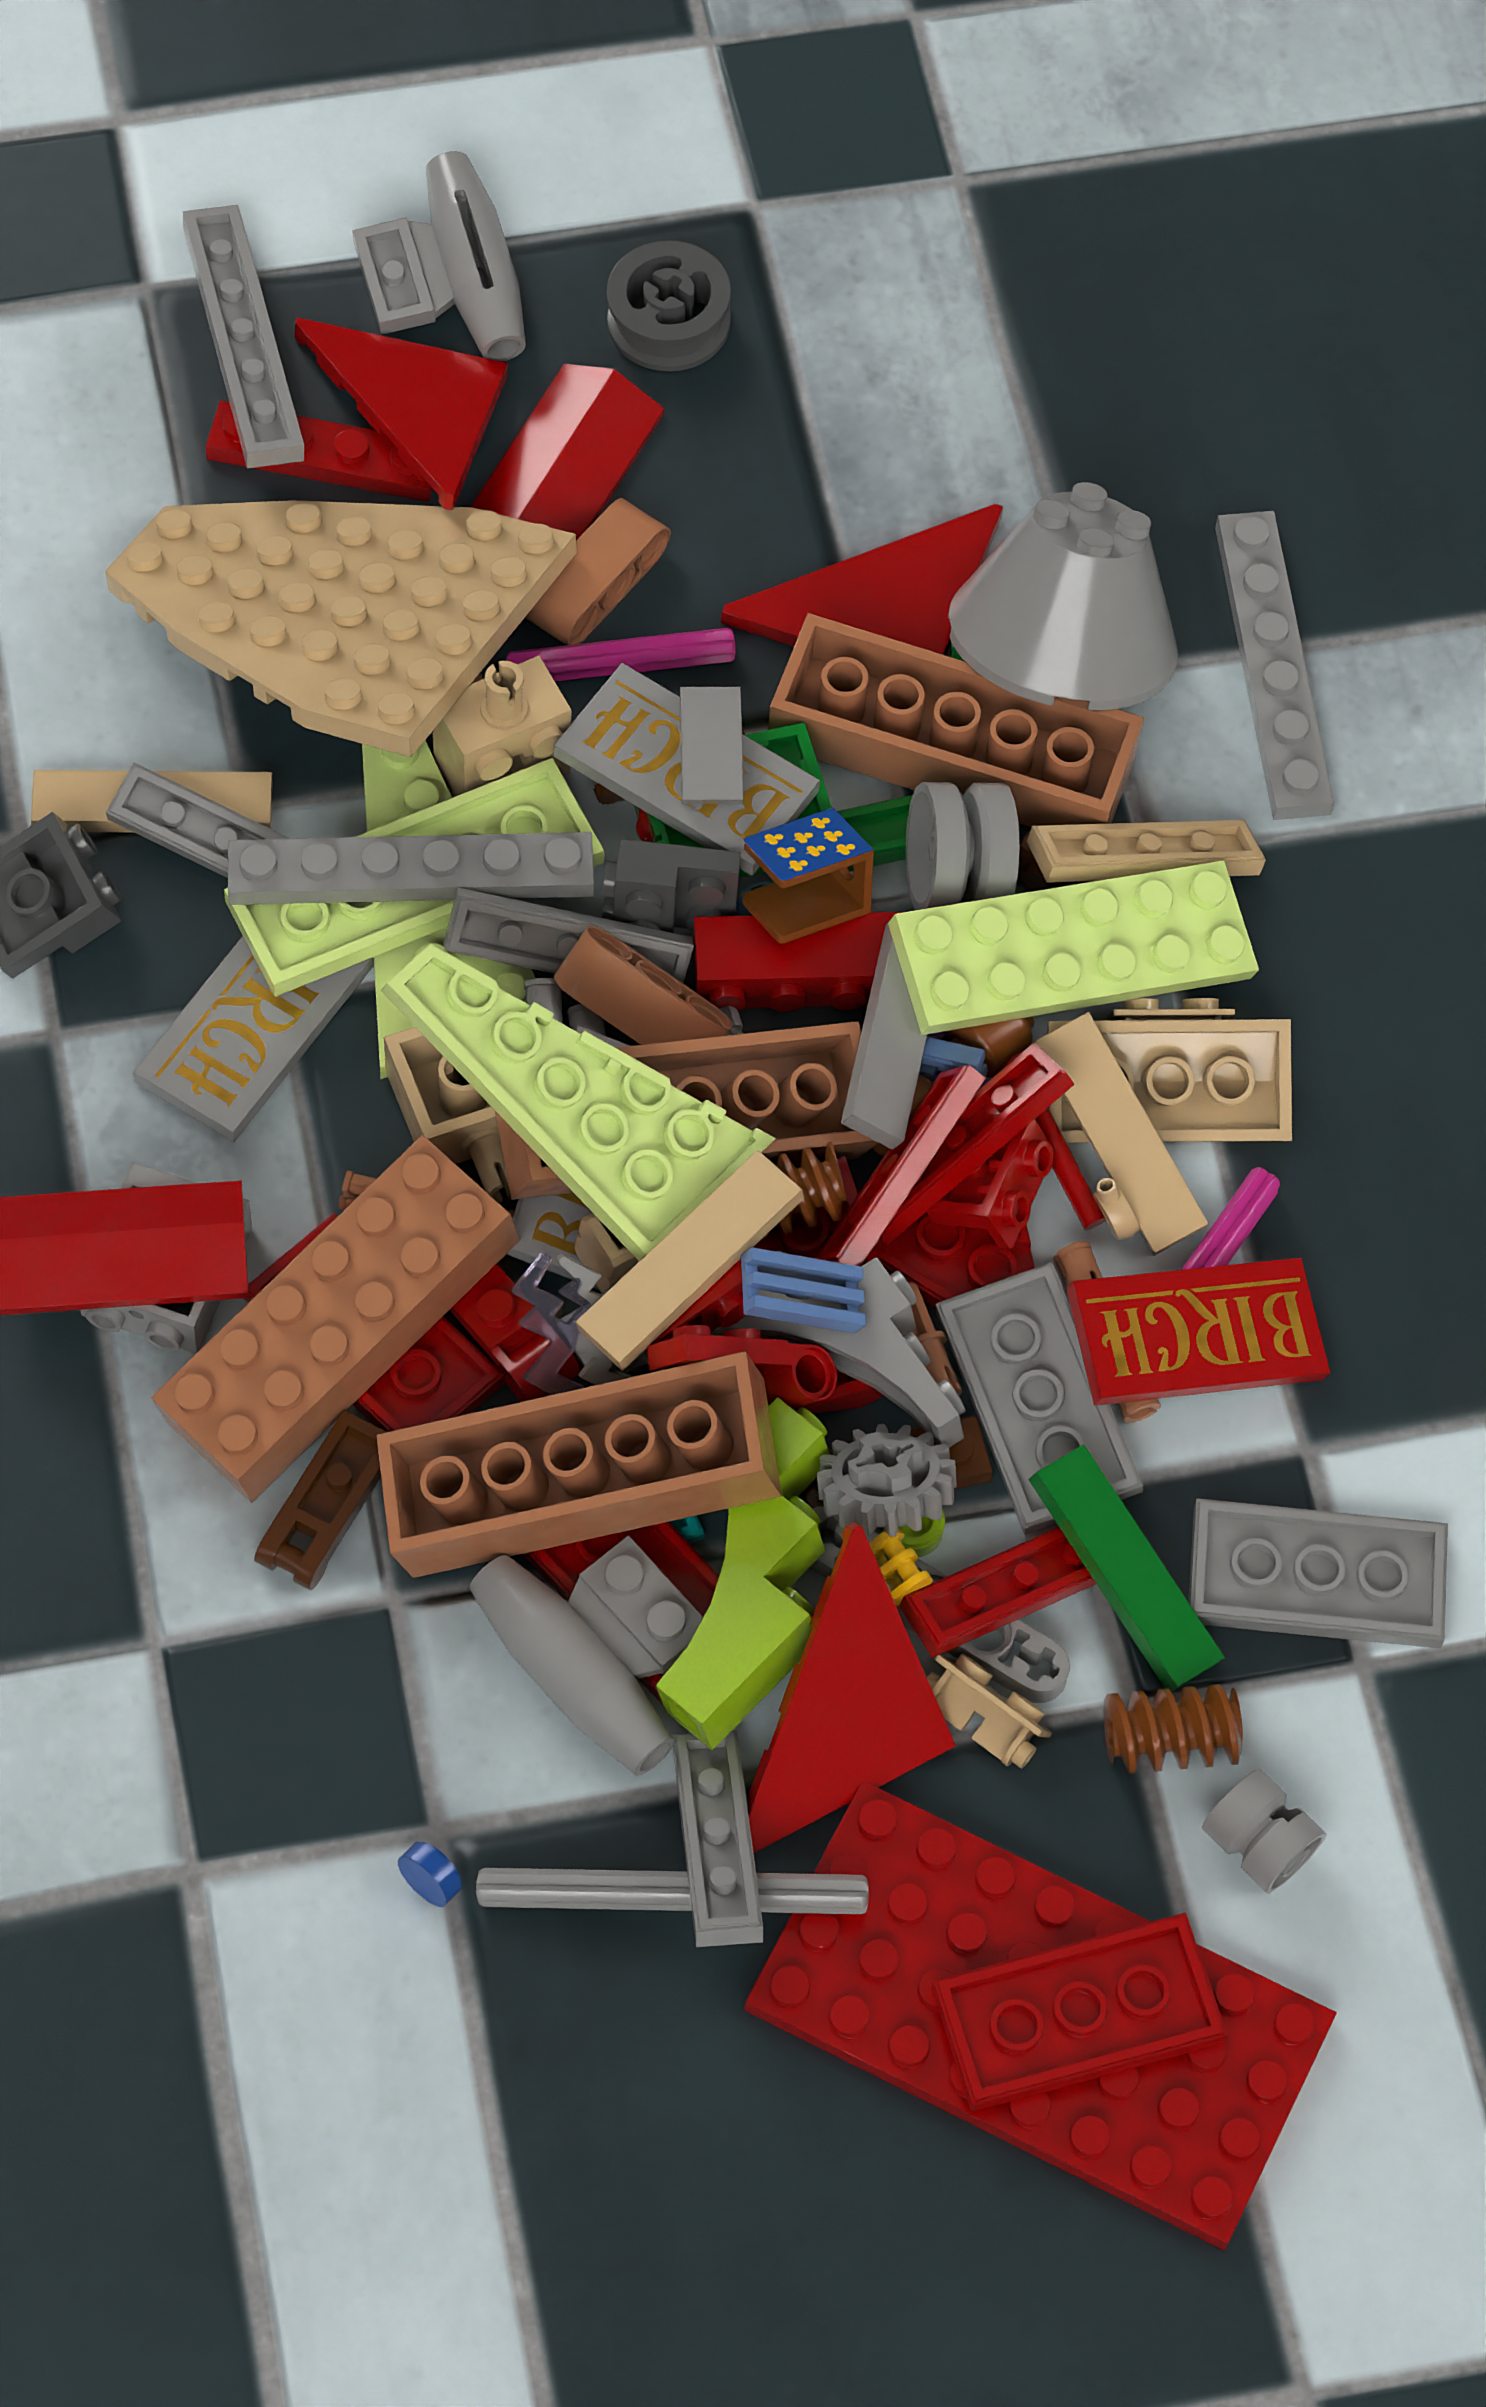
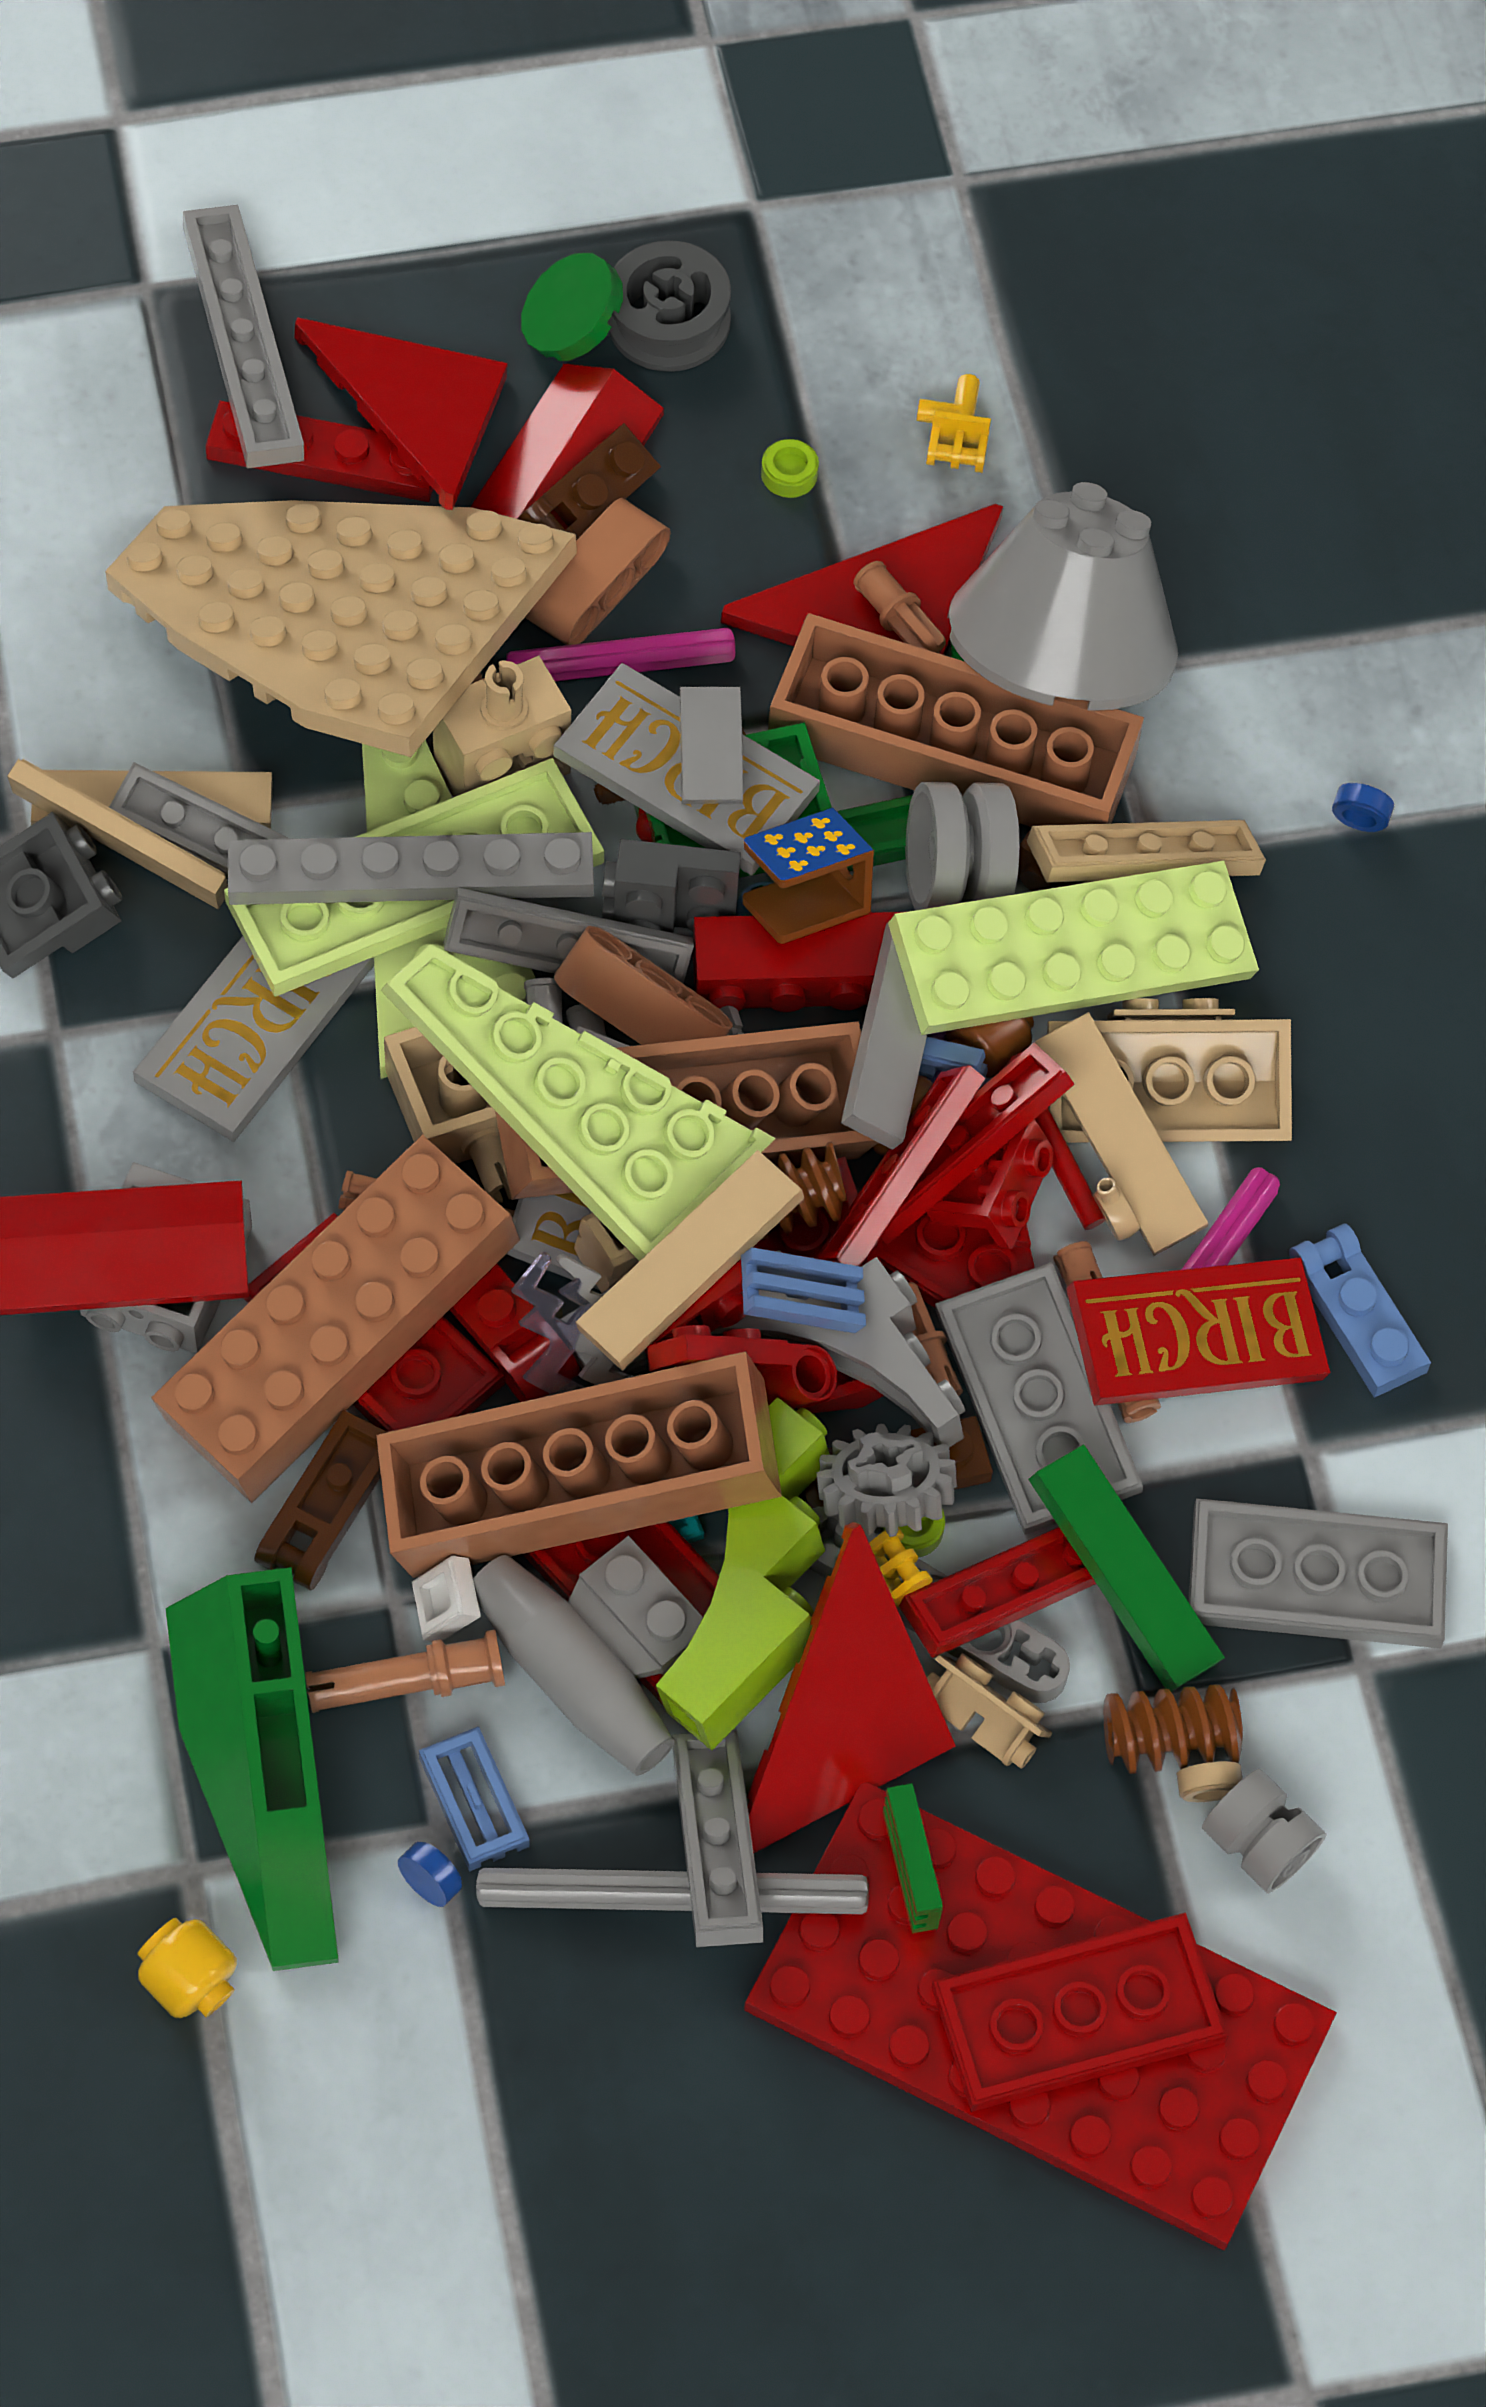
(118, 832): none -> tan tile
(187, 1968): none -> yellow head
(254, 1754): none -> green wedge
(437, 1669): none -> nougat pin
(446, 1598): none -> white tile
(458, 259): light grey plate -> none
(494, 1846): none -> medium blue tile
(571, 306): none -> green tile
(598, 480): none -> reddish brown plate
(789, 468): none -> lime tile
(898, 609): none -> nougat axle
(912, 1858): none -> green tile
(956, 431): none -> yellow arm
(1208, 1781): none -> tan tile
(1274, 666): light grey plate -> none
(1361, 1312): none -> medium blue plate
(1362, 807): none -> blue tile

